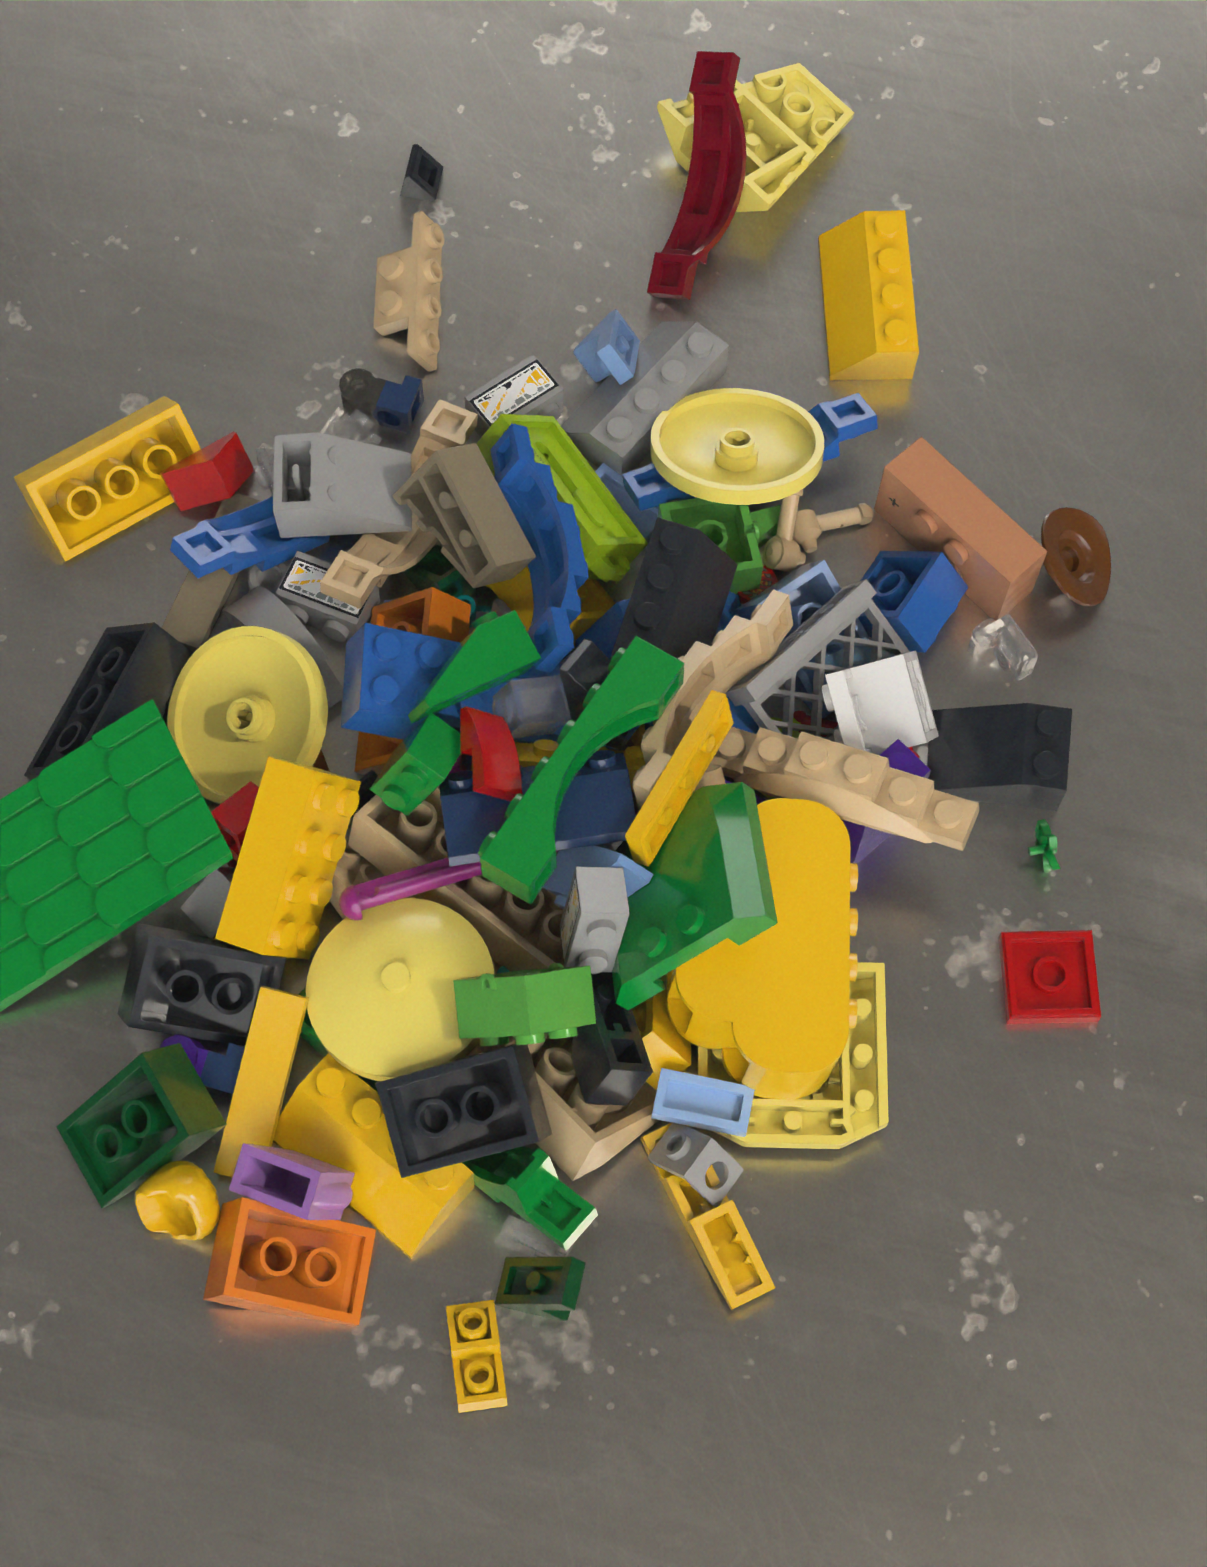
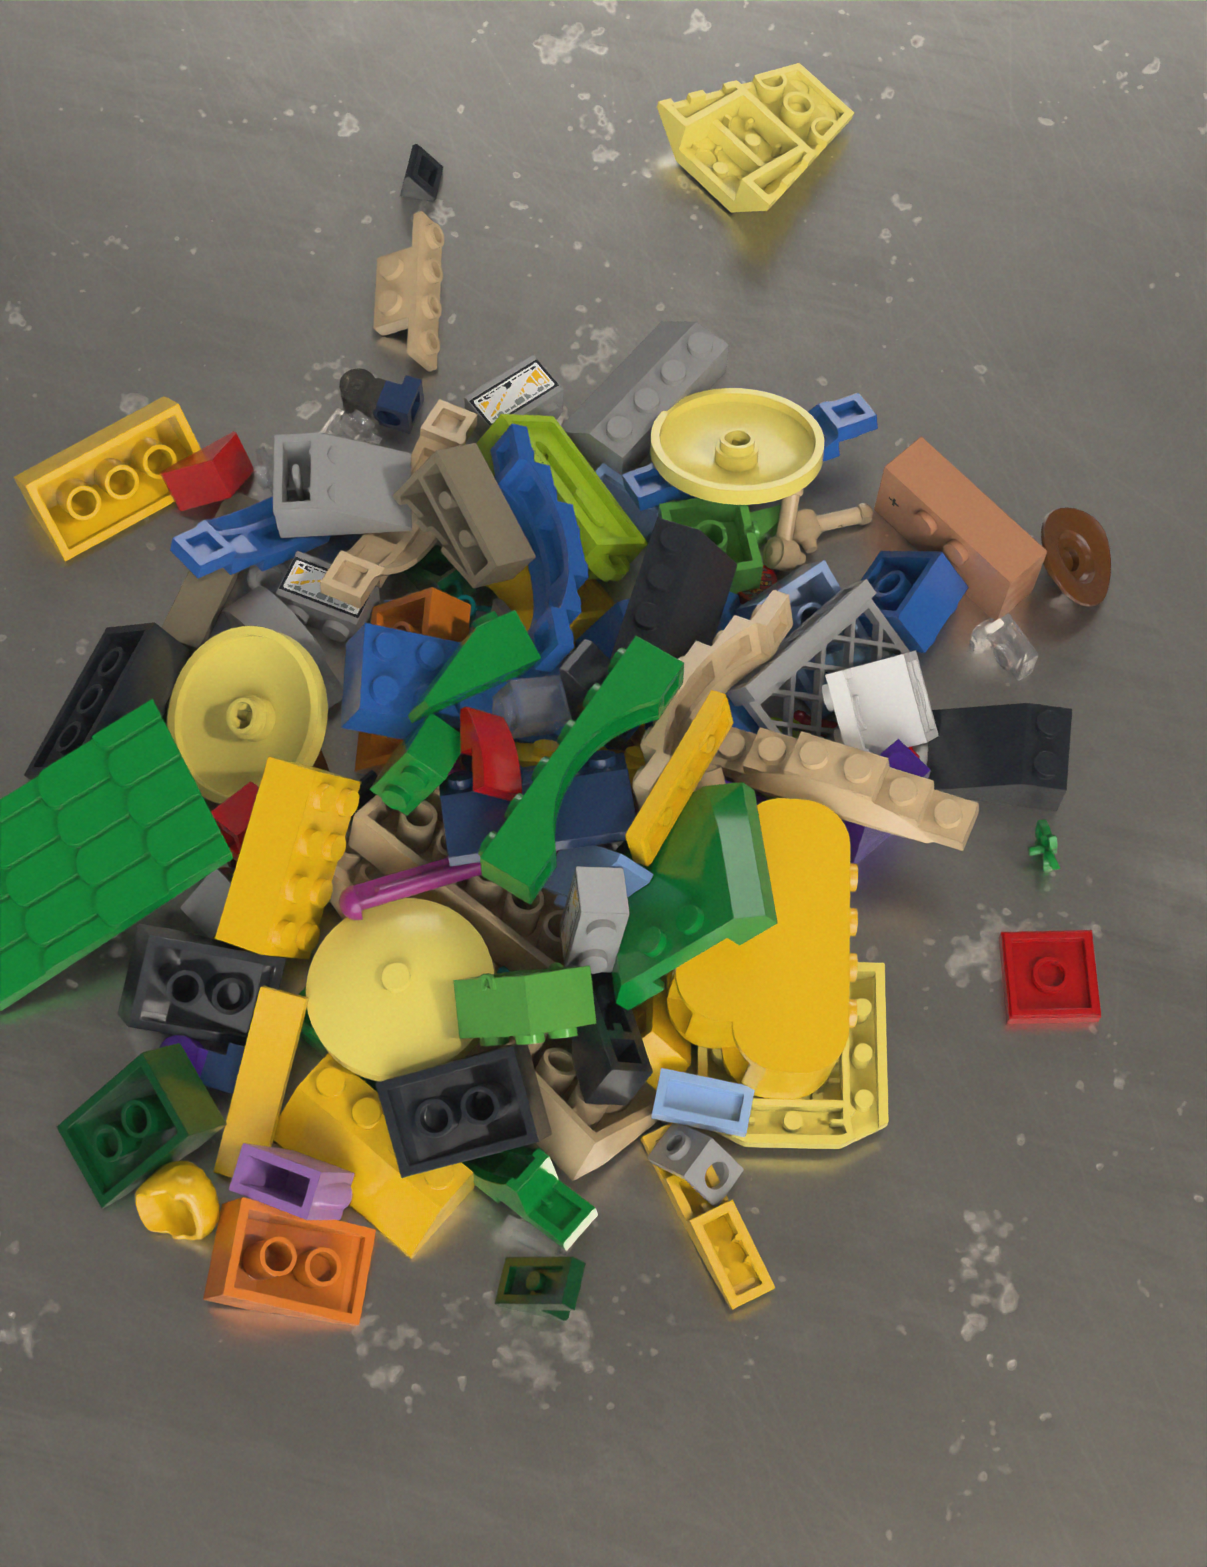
(476, 1356): yellow slope -> none
(609, 349): medium blue slope -> none
(713, 177): dark red piece -> none
(869, 298): yellow slope -> none

